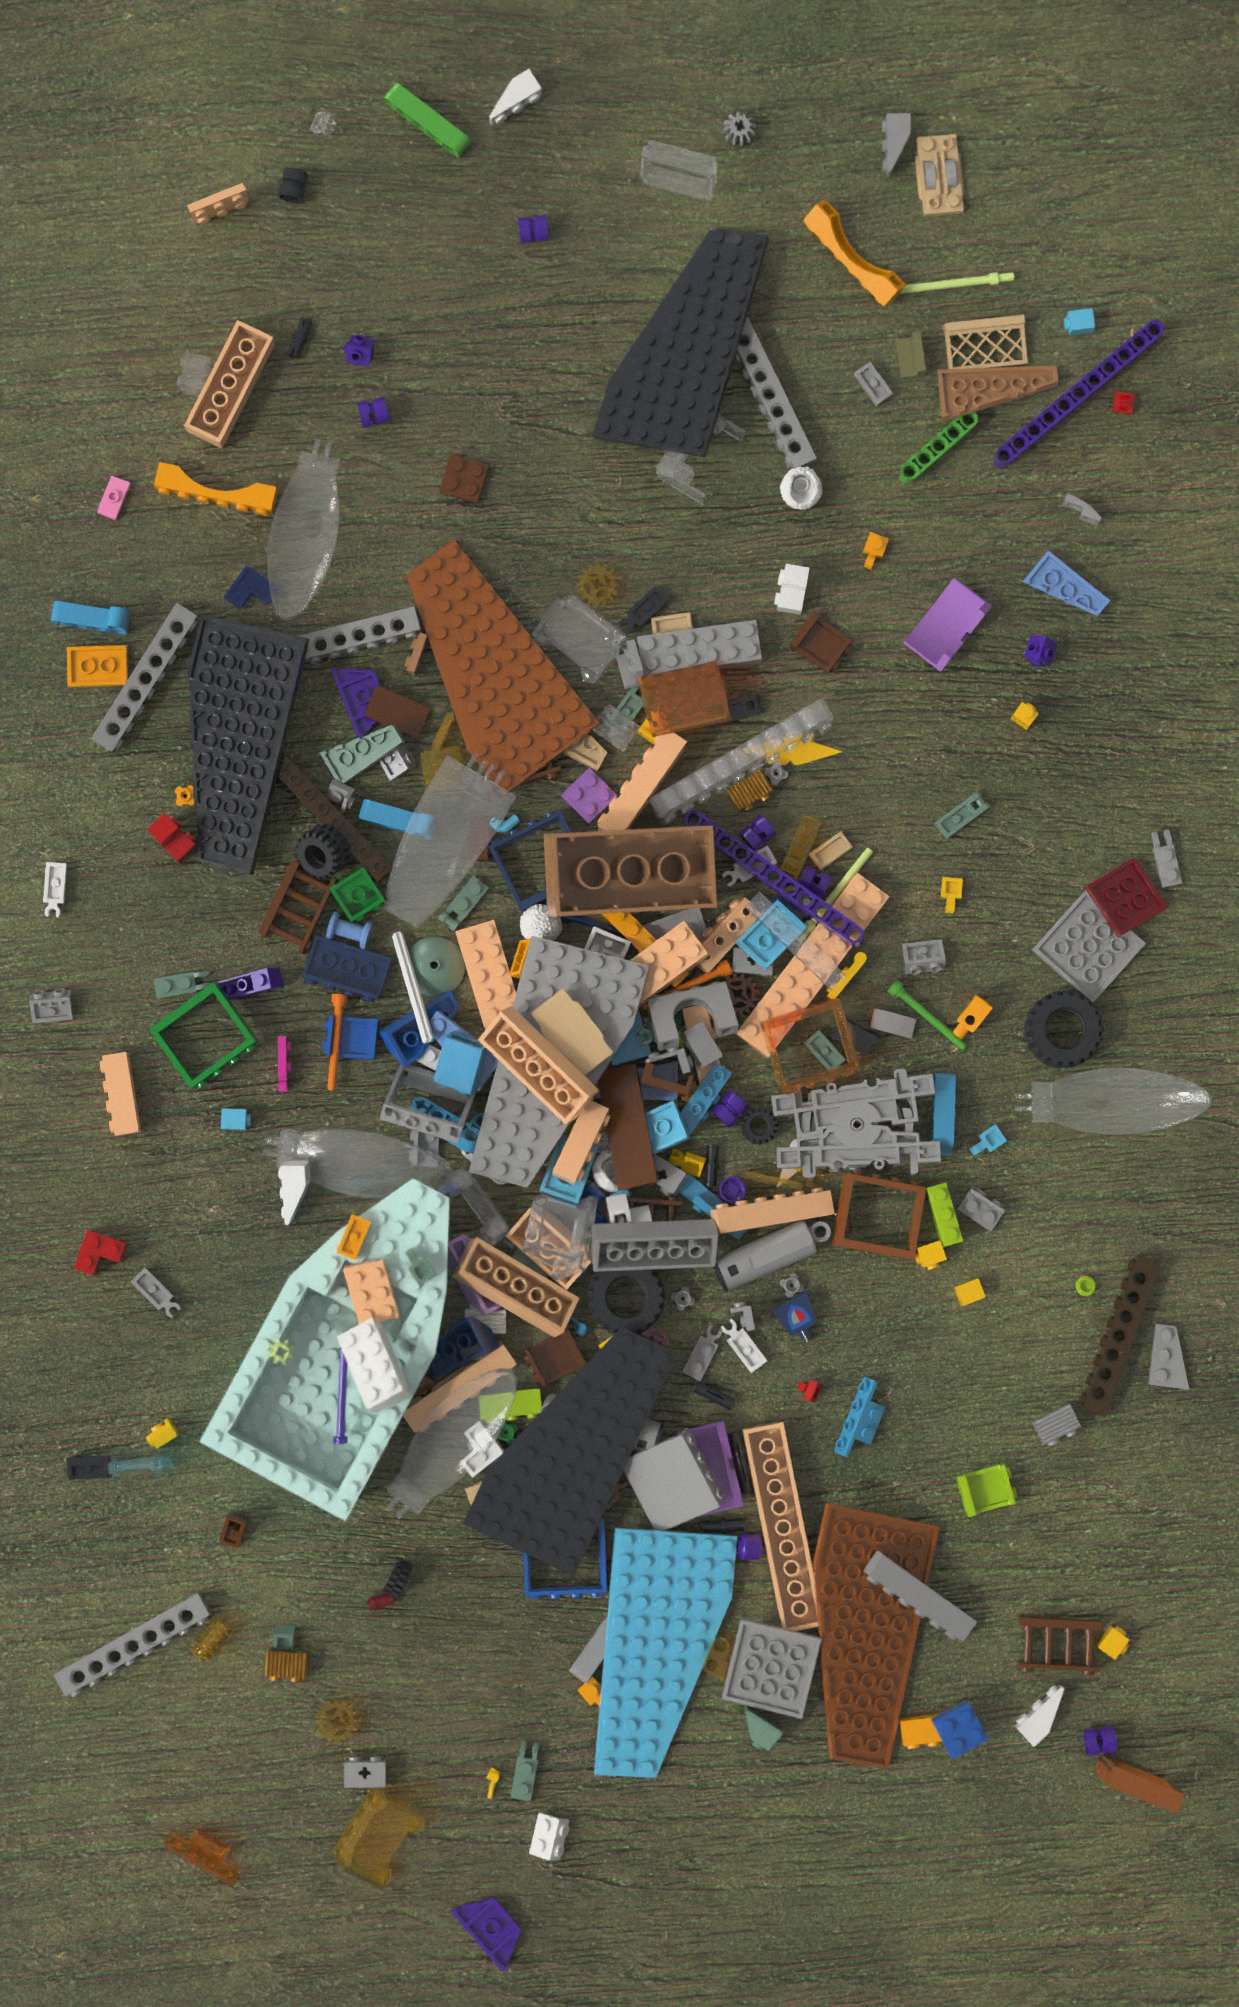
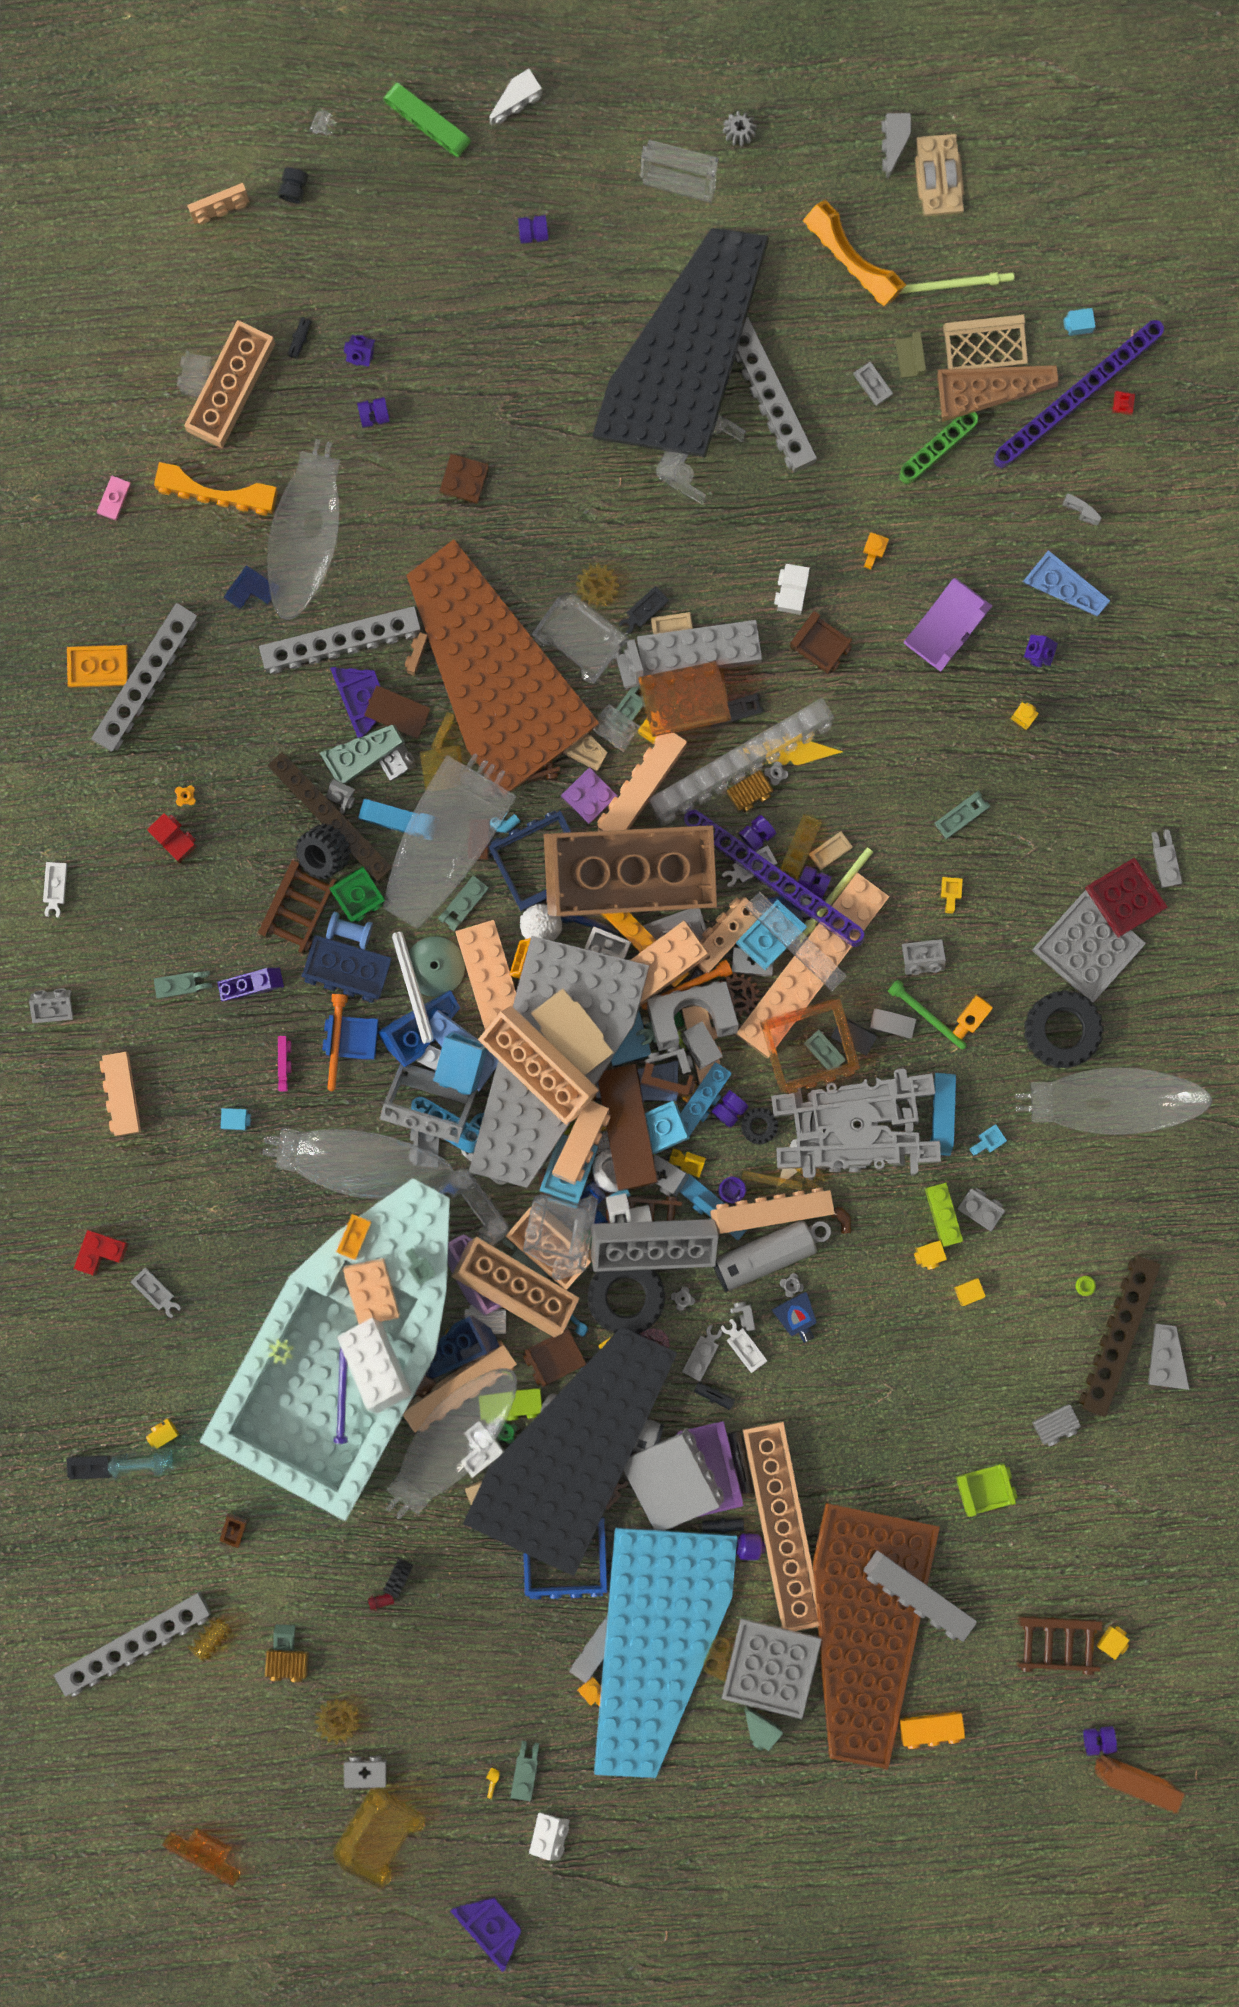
(88, 617): dark azure beam -> none
(231, 1058): green window -> none
(239, 722): black wing -> none
(295, 1181): white slope -> none
(711, 1165): black pin -> none
(801, 488): white hair -> none
(811, 1390): red tile -> none
(843, 1207): dark orange window -> none
(859, 959): yellow plate -> none
(861, 1420): dark azure bracket -> none
(959, 1729): blue brick -> none
(1039, 1720): white slope -> none

